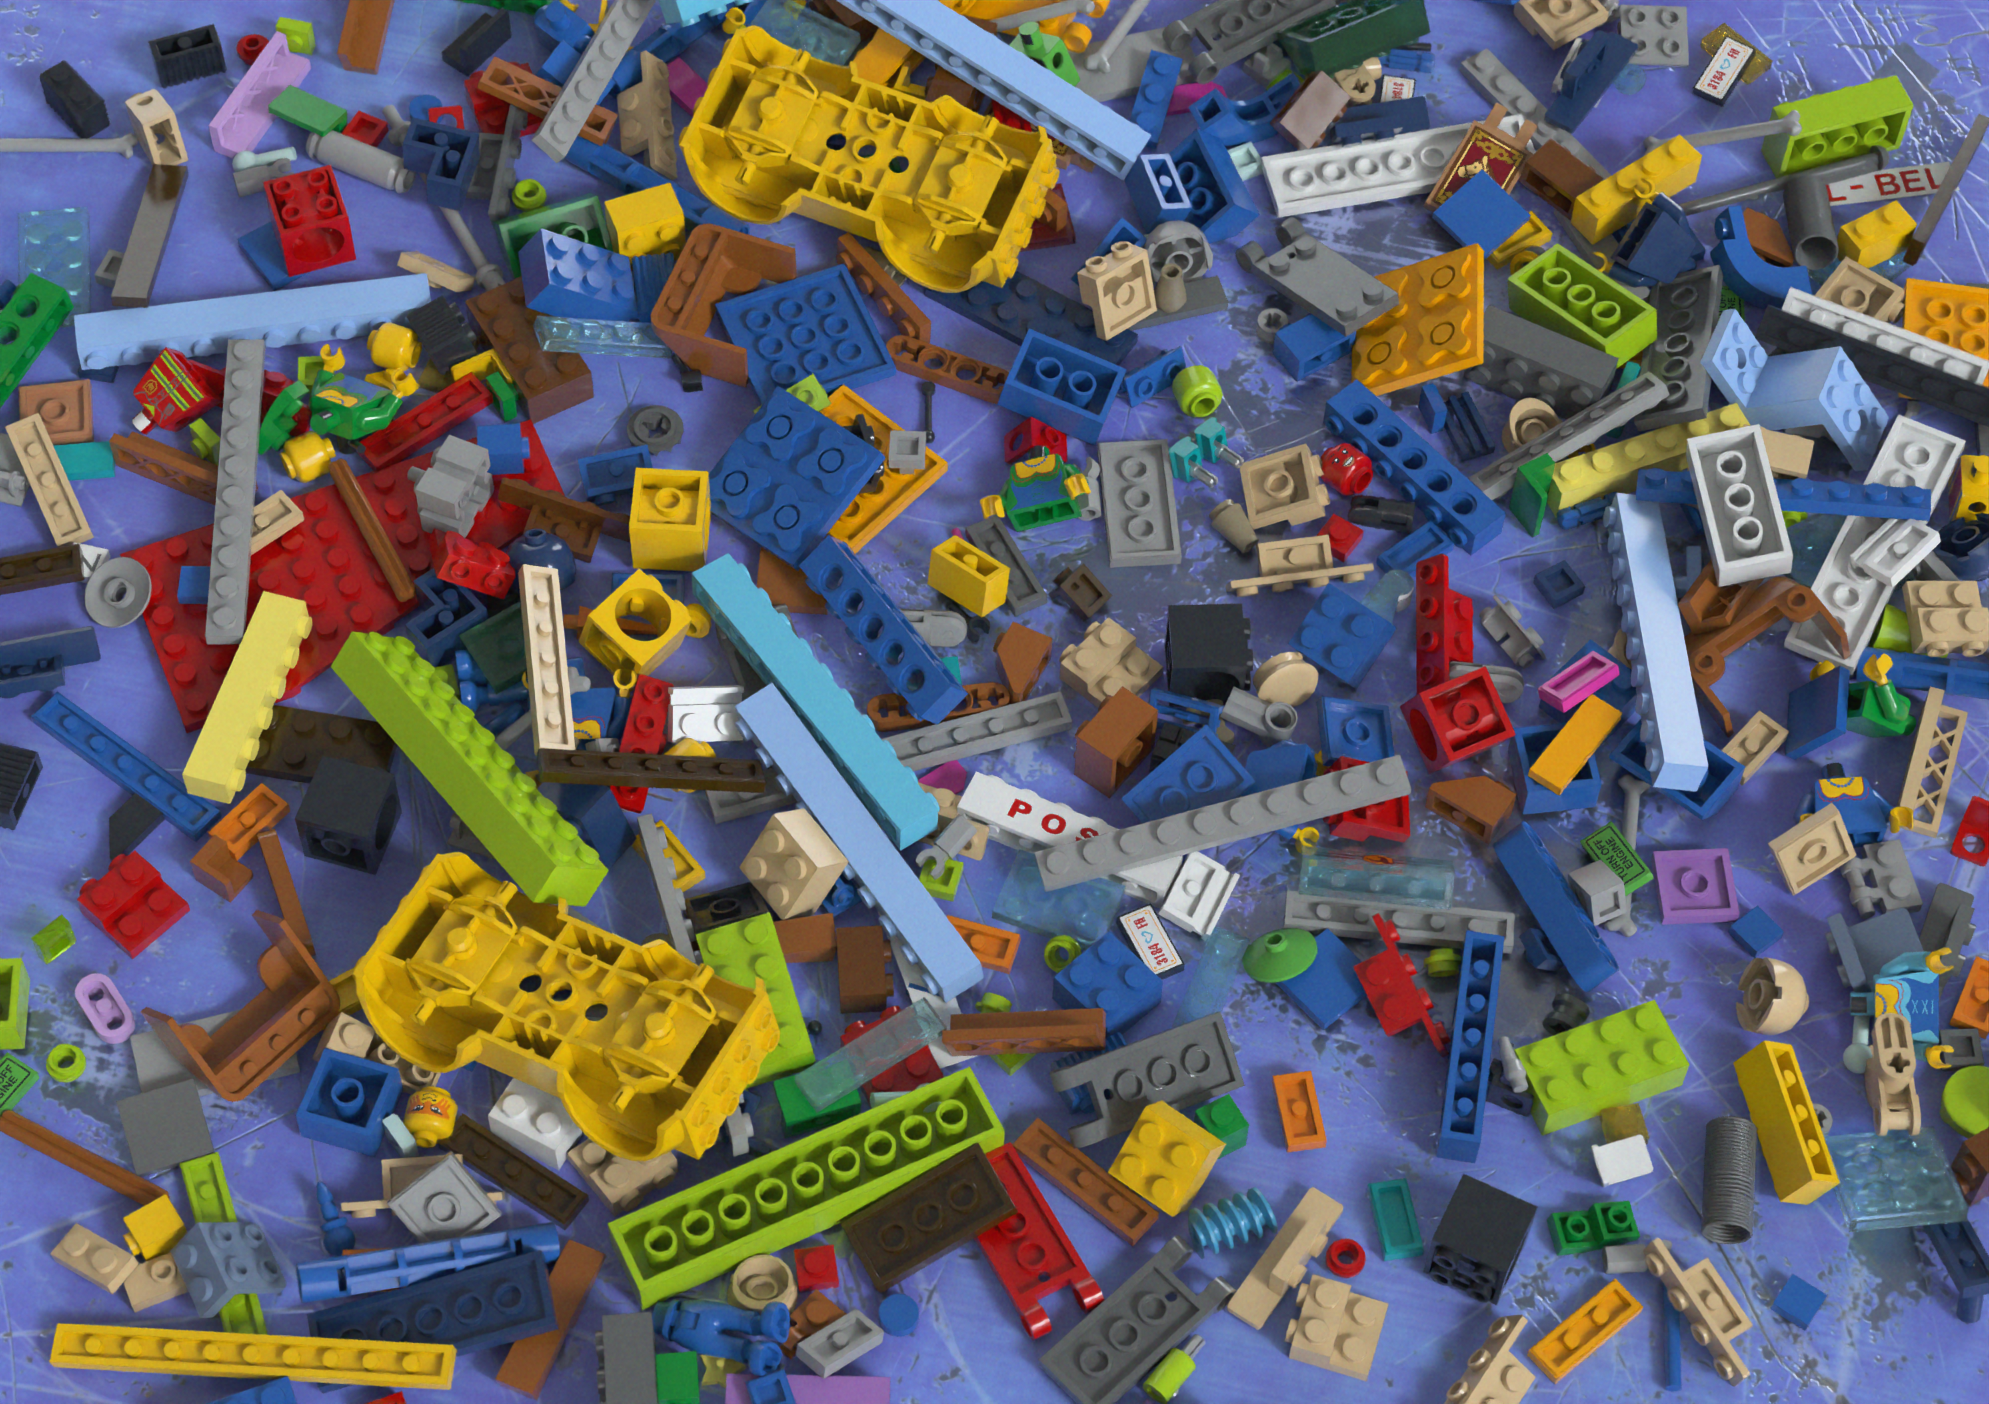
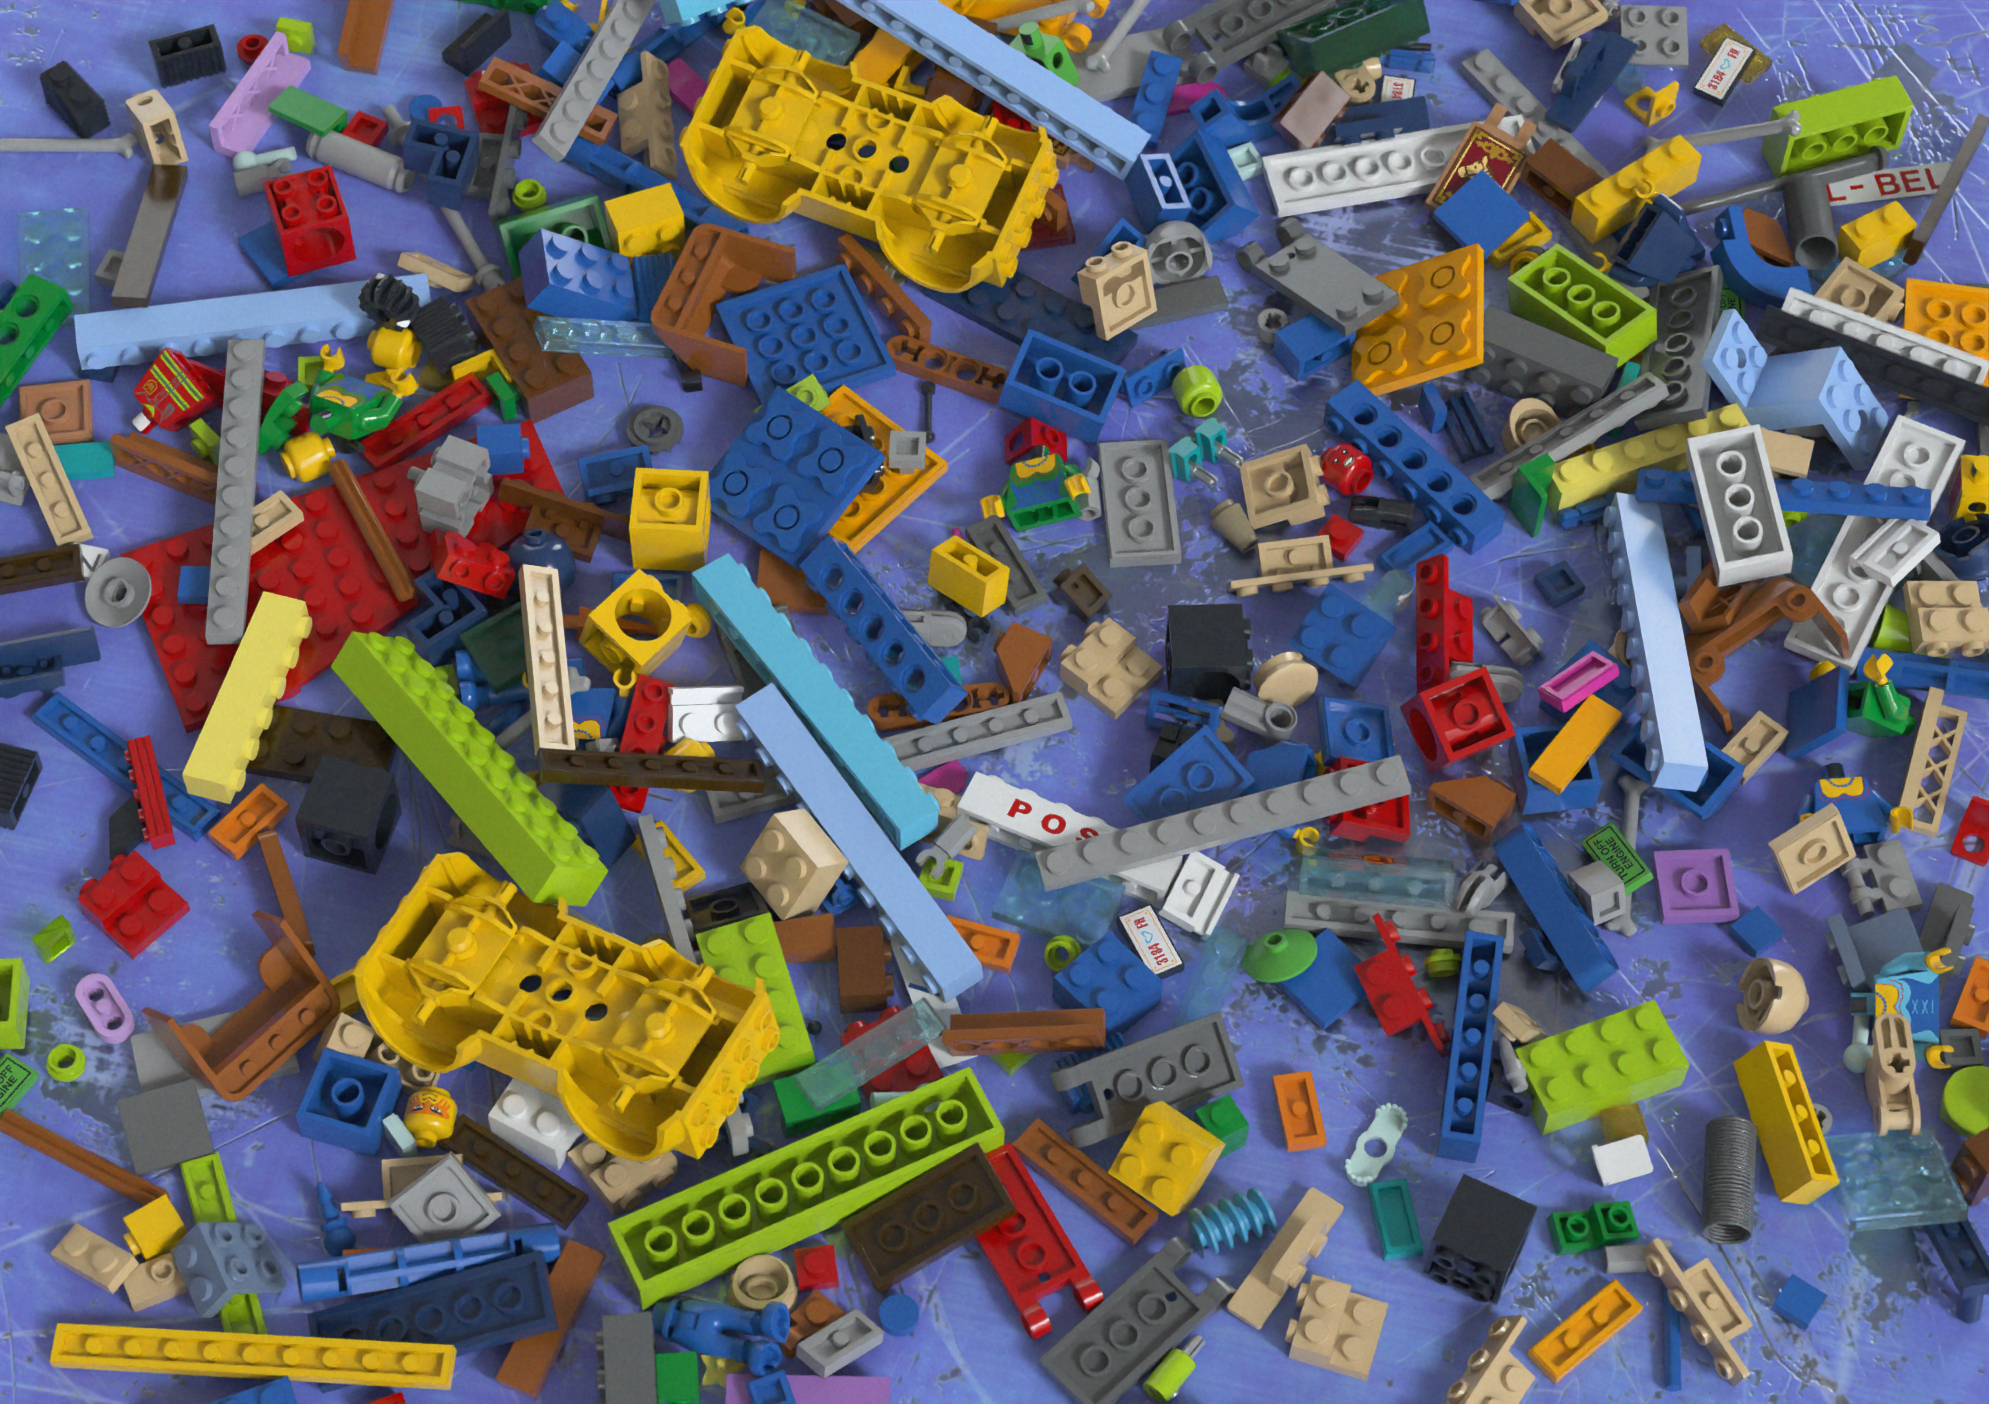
(149, 792): none -> red piece
(219, 871): dark orange panel -> none
(389, 302): none -> black gear
(993, 1004): lime plate -> none
(1115, 741): dark orange brick -> none
(1170, 289): dark tan cone -> none
(1348, 1248): red plate -> none
(1388, 1128): none -> light aqua piece
(1479, 889): none -> light grey arm
(1518, 1024): none -> tan plate
(1566, 1014): pearl dark grey wheel -> none
(1660, 106): none -> yellow bracket

